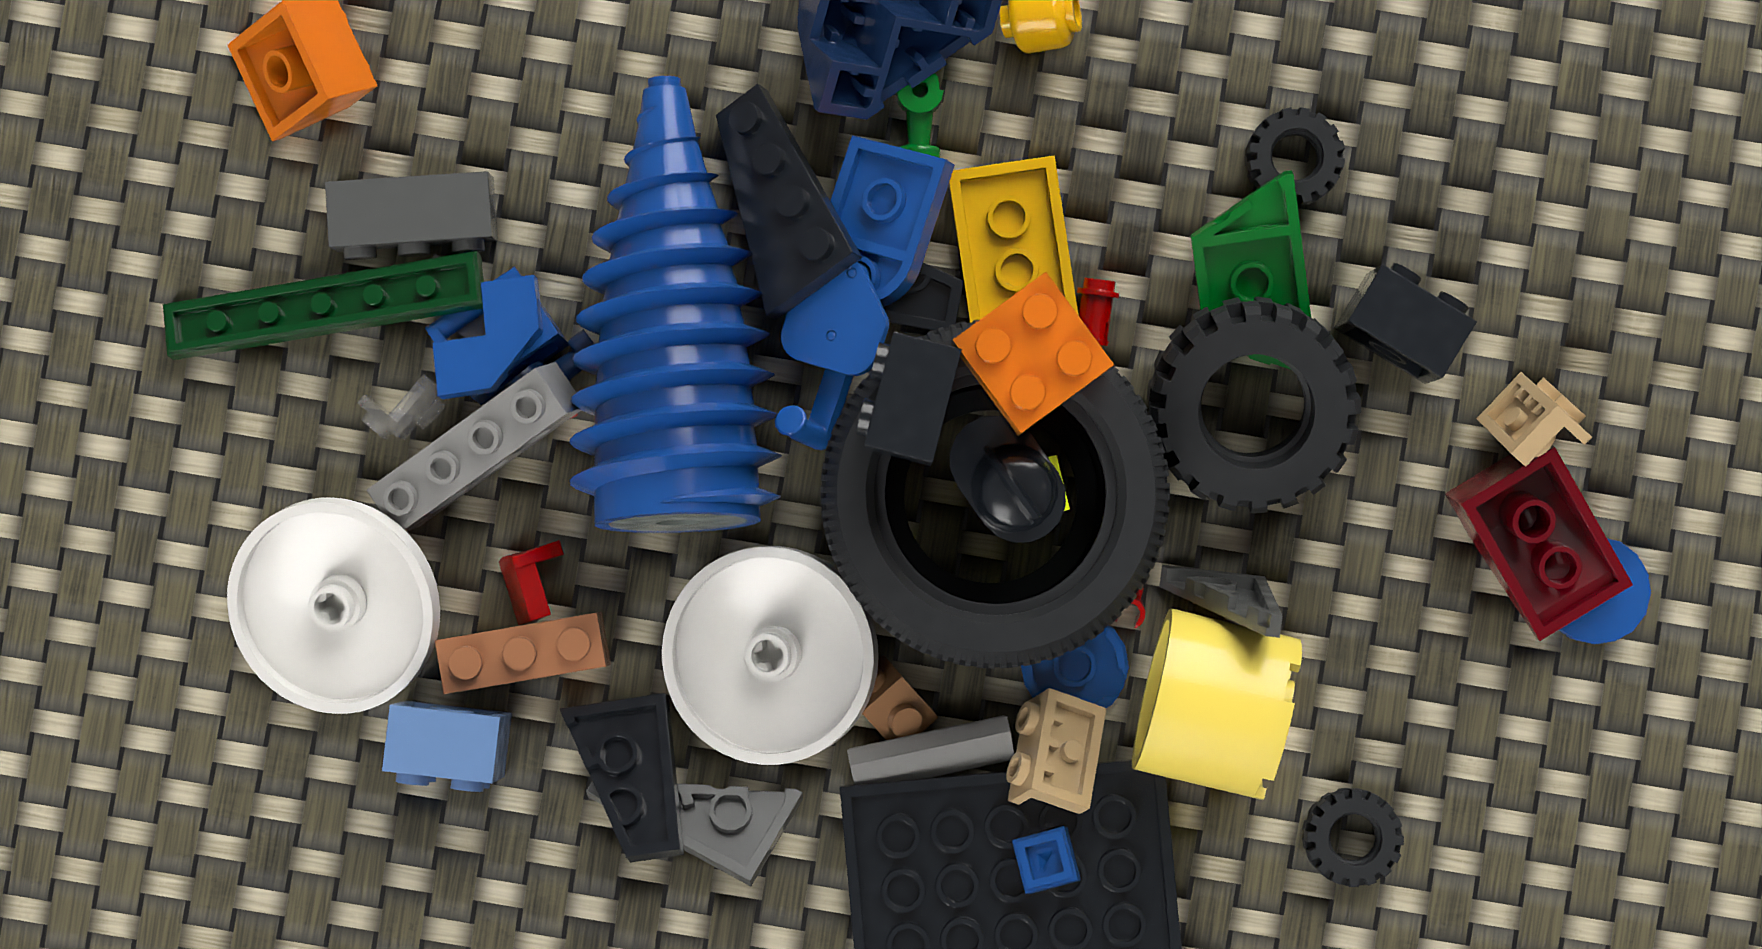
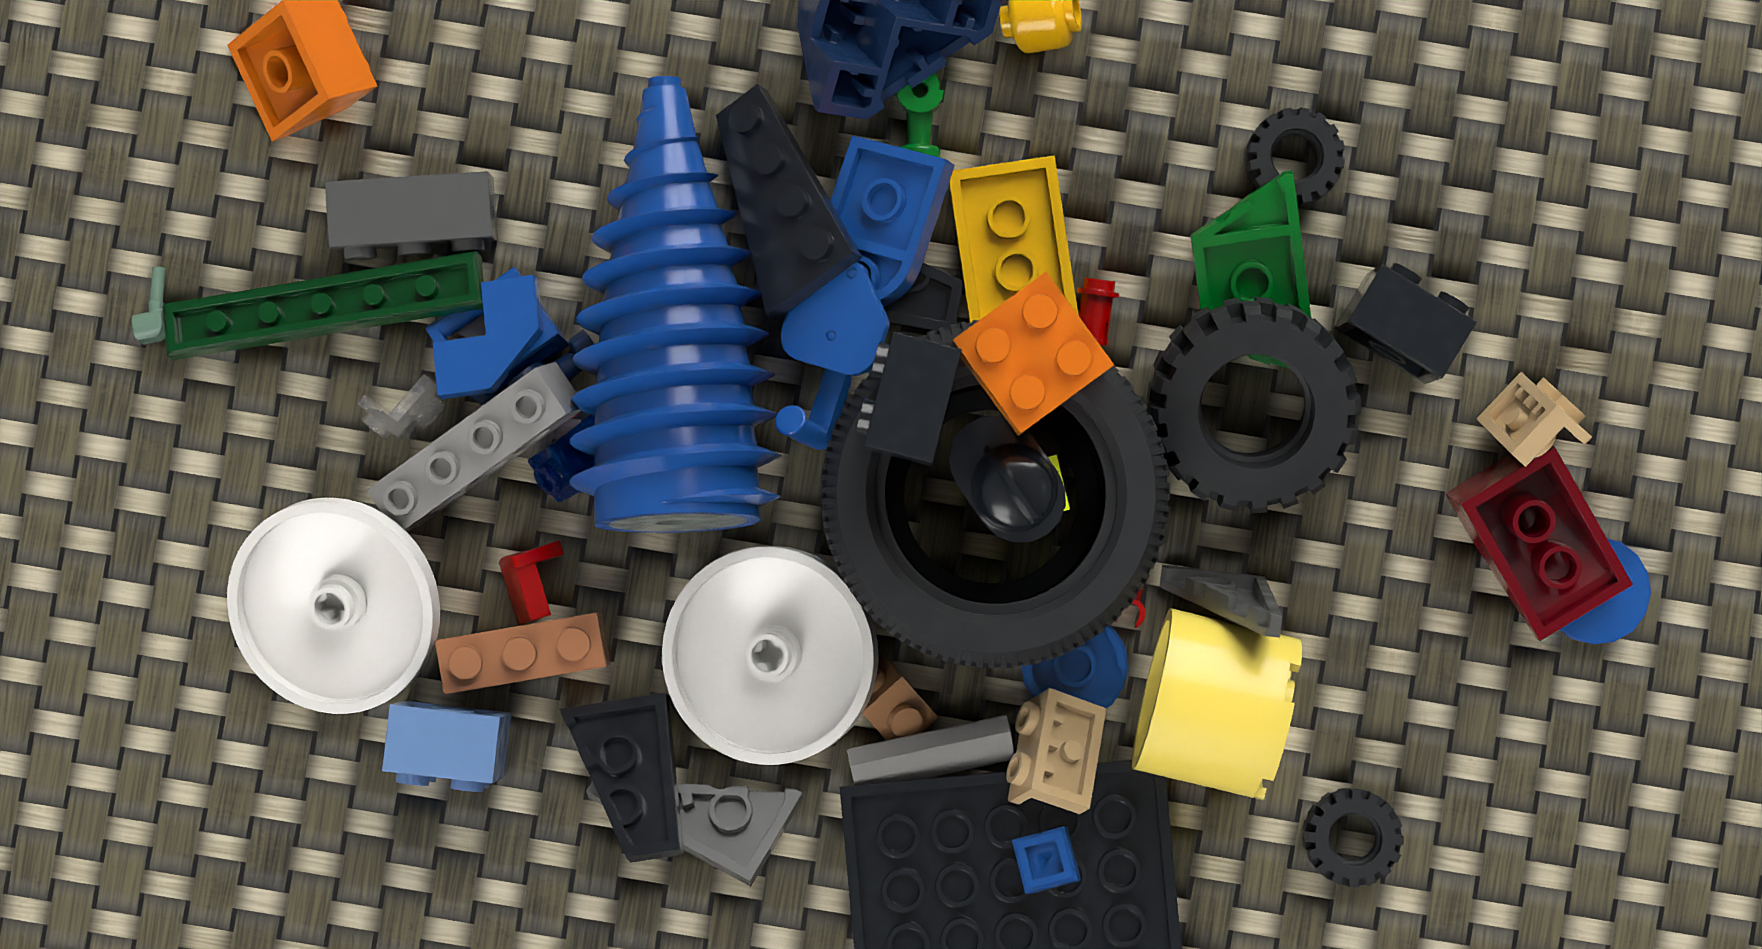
(150, 326): none -> sand green hand
(560, 462): none -> clear blue bracket

